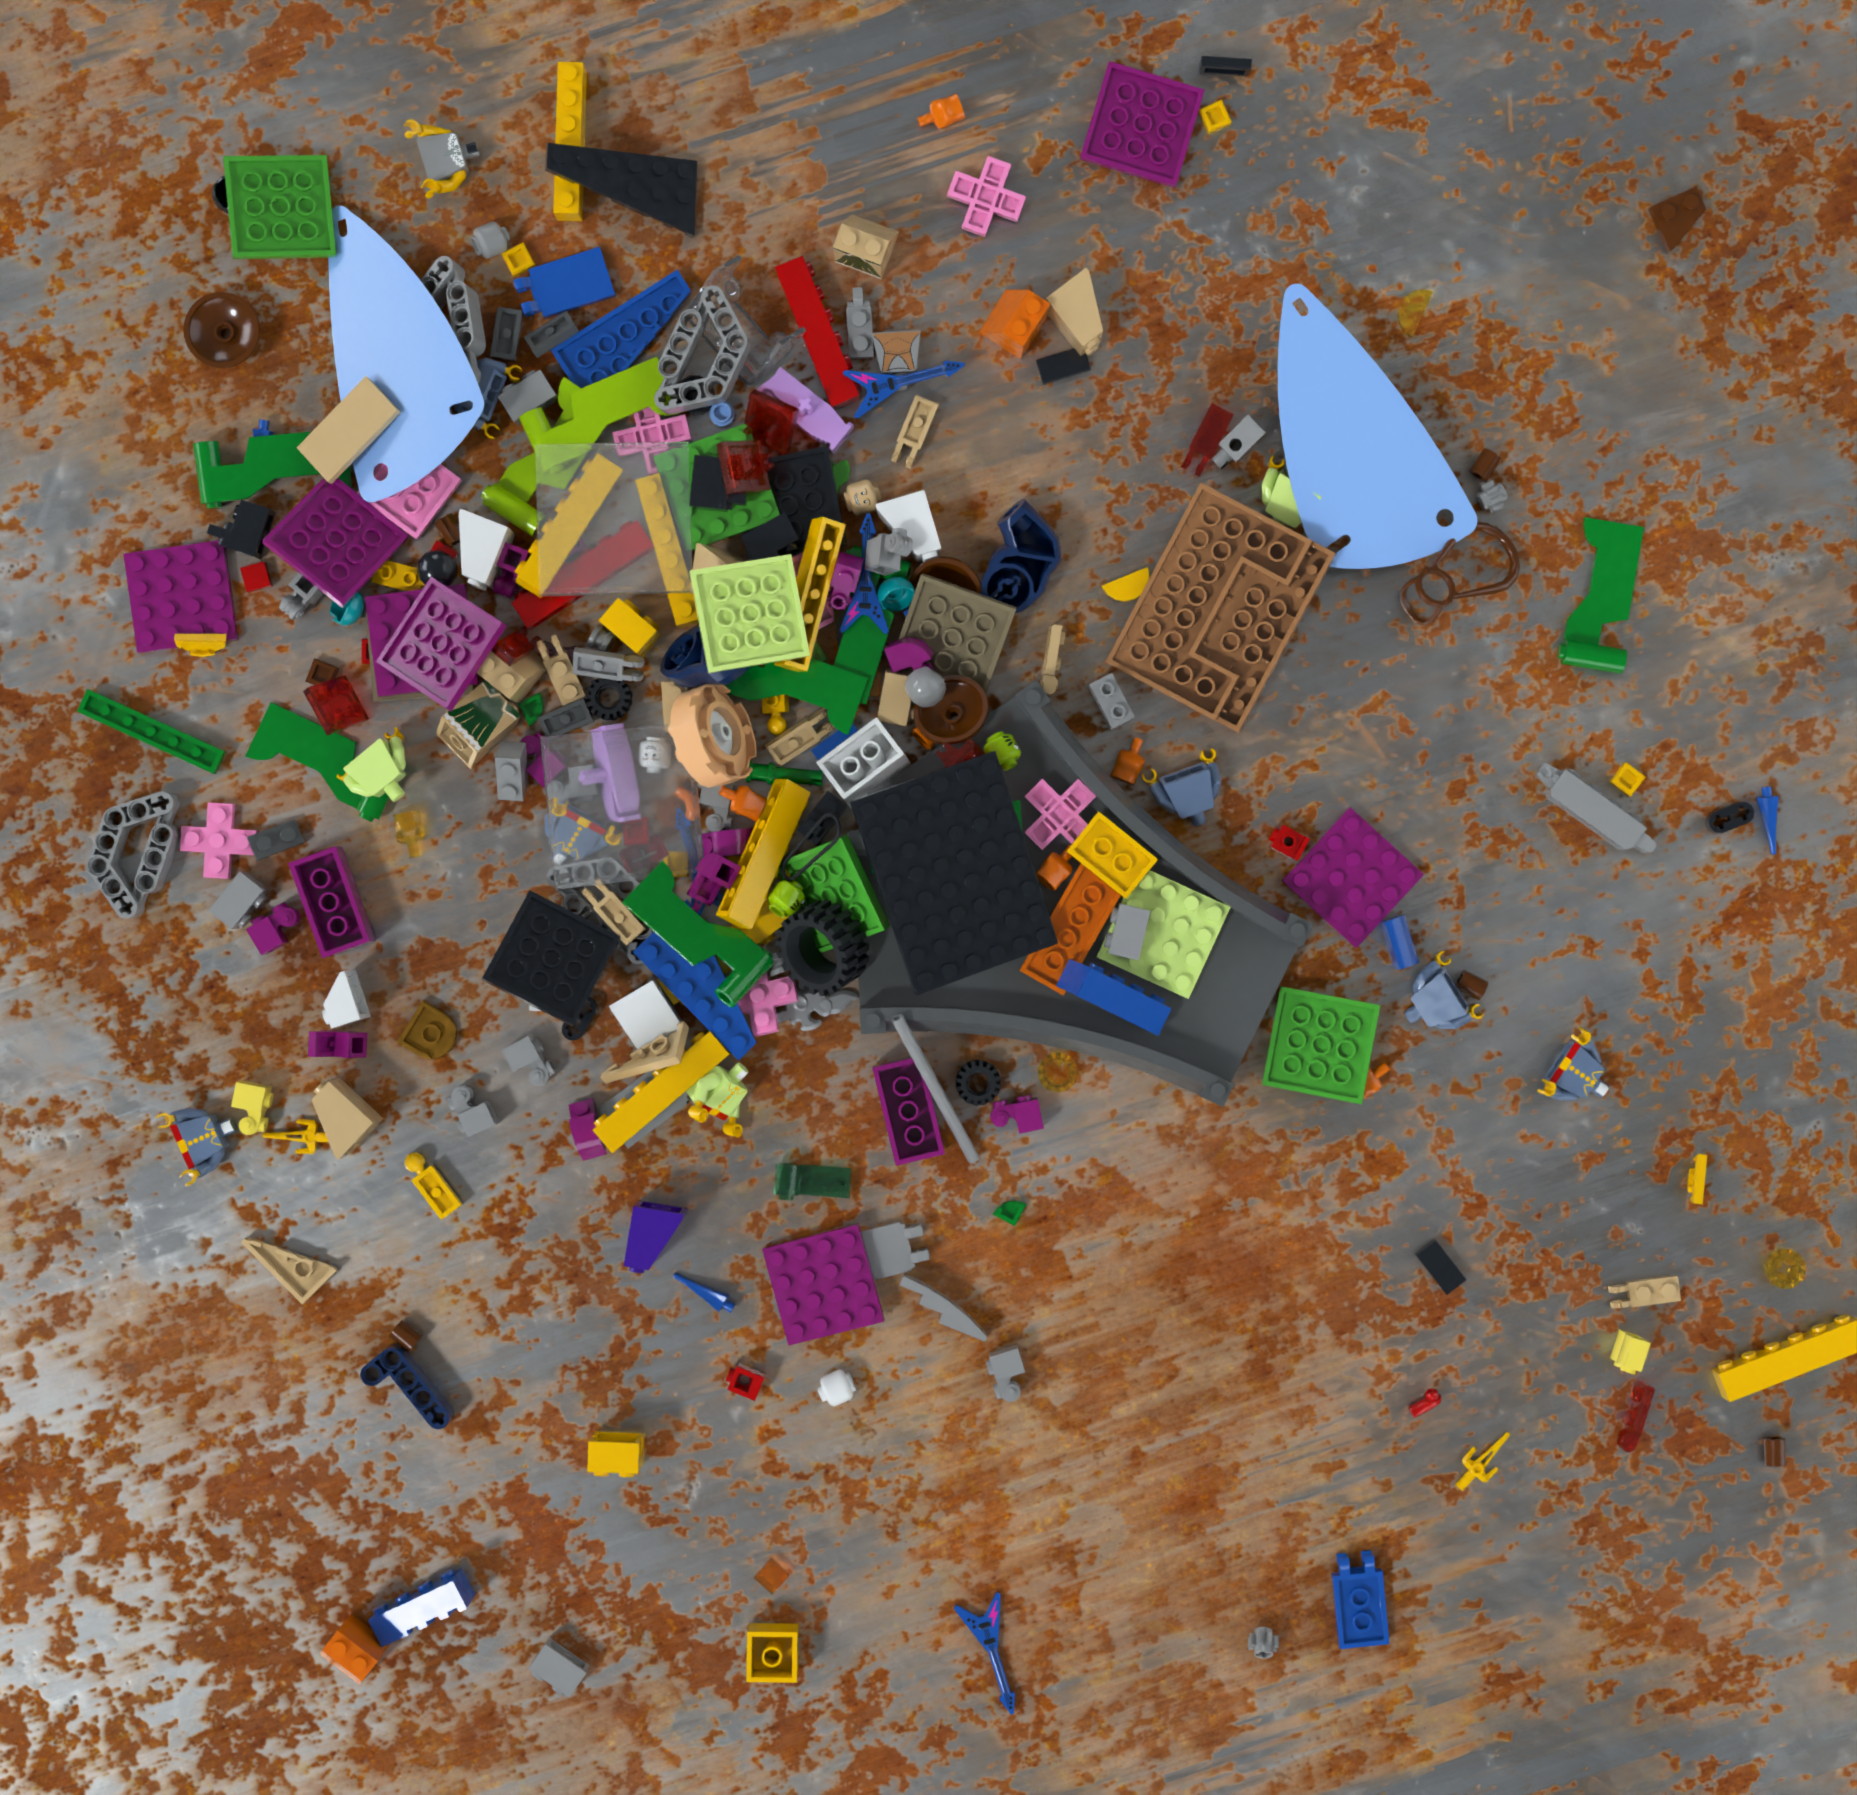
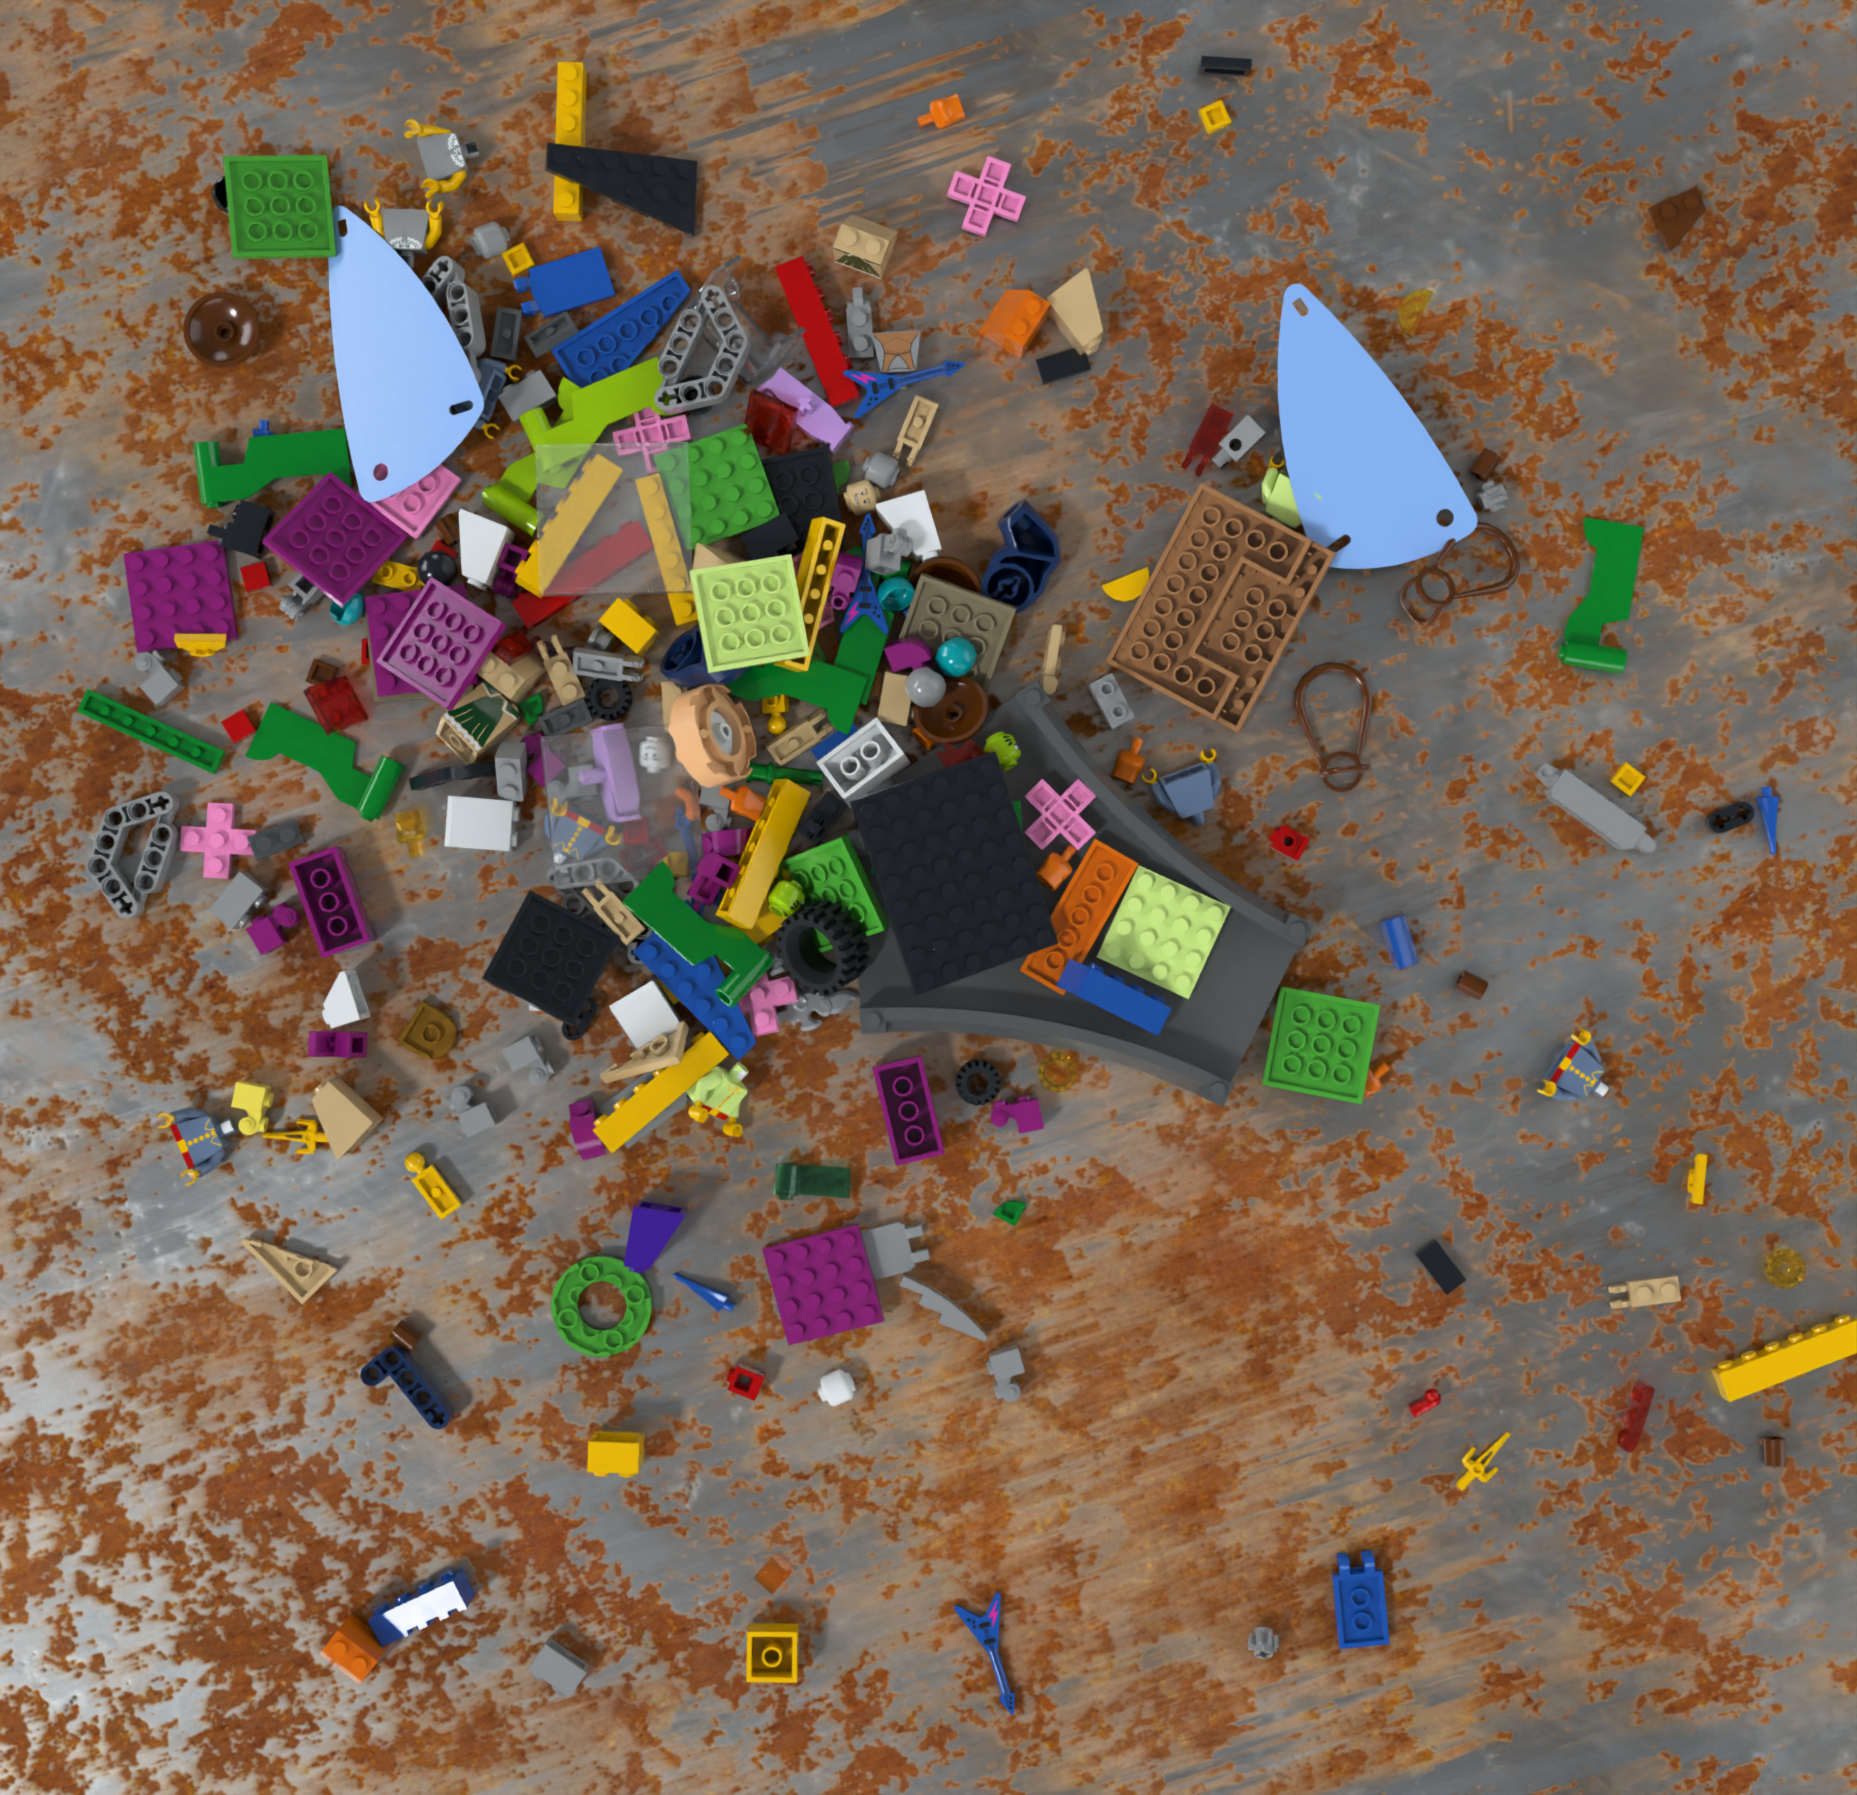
(163, 682): none -> light grey brick
(239, 726): none -> red tile
(348, 430): tan tile -> none
(378, 769): yellowish green torso -> none
(407, 230): none -> torso
(452, 773): none -> black beam
(481, 823): none -> white slope
(591, 1340): none -> bright green plate
(708, 487): black hinge -> none
(722, 414): light blue plate -> none
(744, 466): clear red plate -> none
(804, 839): black piece -> none
(881, 470): none -> light grey head
(935, 1088): light grey piece -> none
(956, 657): none -> teal hair
(1112, 855): yellow plate -> none
(1127, 931): light grey brick -> none
(1142, 124): magenta plate -> none
(1352, 877): magenta plate -> none
(1365, 718): none -> reddish brown animal
(1438, 999): sand blue torso -> none
(1630, 1352): light yellow brick -> none

